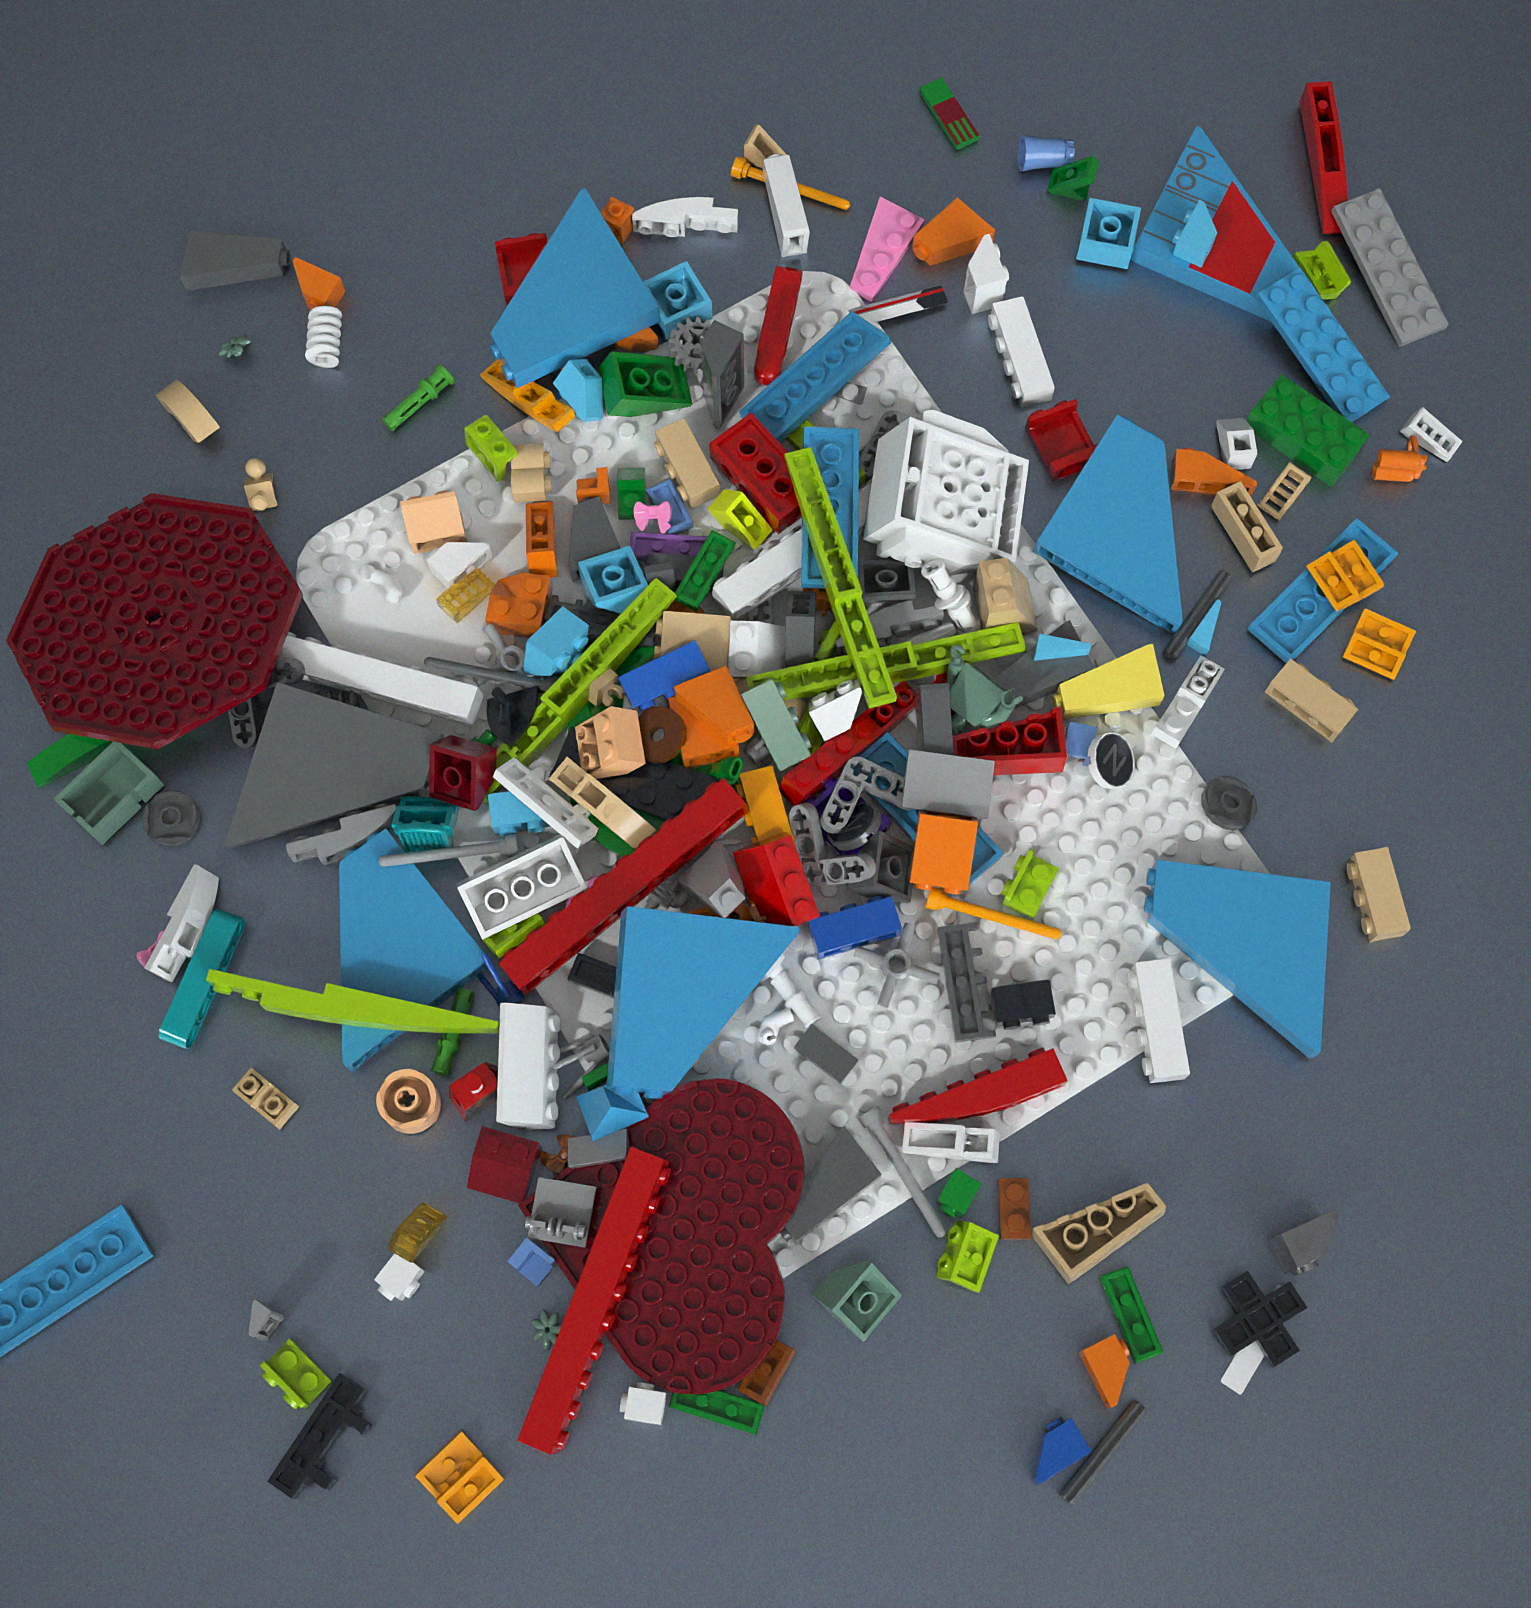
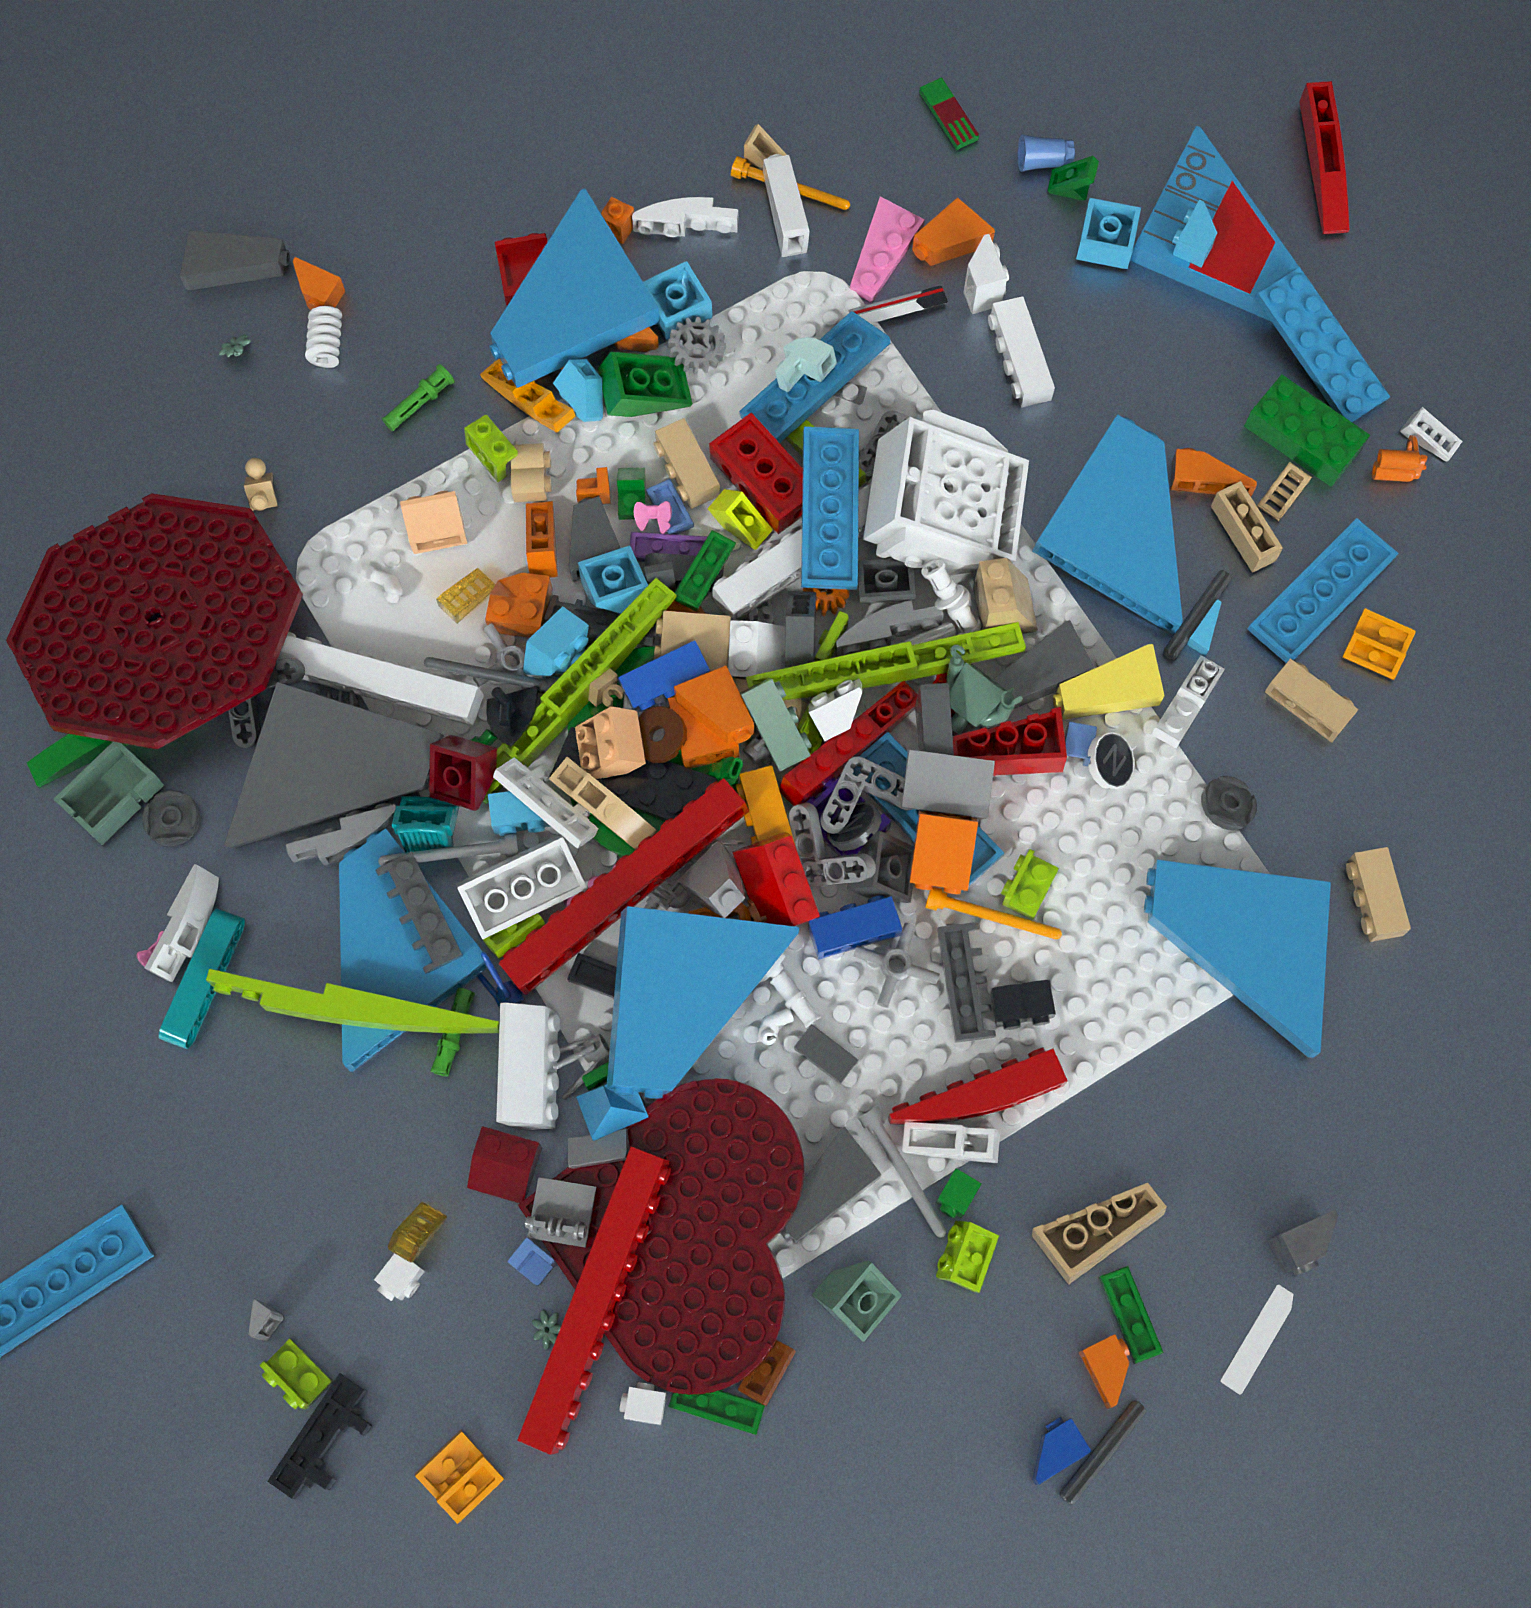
(187, 411): tan brick -> none
(265, 1098): tan slope -> none
(394, 1093): light nougat brick -> none
(422, 910): none -> dark grey hinge
(457, 560): white slope -> none
(475, 1090): red torso -> none
(557, 1163): dark orange piece -> none
(722, 369): dark grey slope -> none
(777, 324): red piece -> none
(805, 357): none -> light aqua brick
(839, 578): lime slope -> none
(1014, 1209): dark orange plate -> none
(1055, 647): medium azure piece -> none
(1060, 439): red panel -> none
(1159, 1021): white brick -> none
(1237, 443): white slope -> none
(1260, 1319): black plate -> none
(1323, 270): lime bracket -> none
(1345, 576): light orange slope -> none
(1389, 267): light grey plate -> none

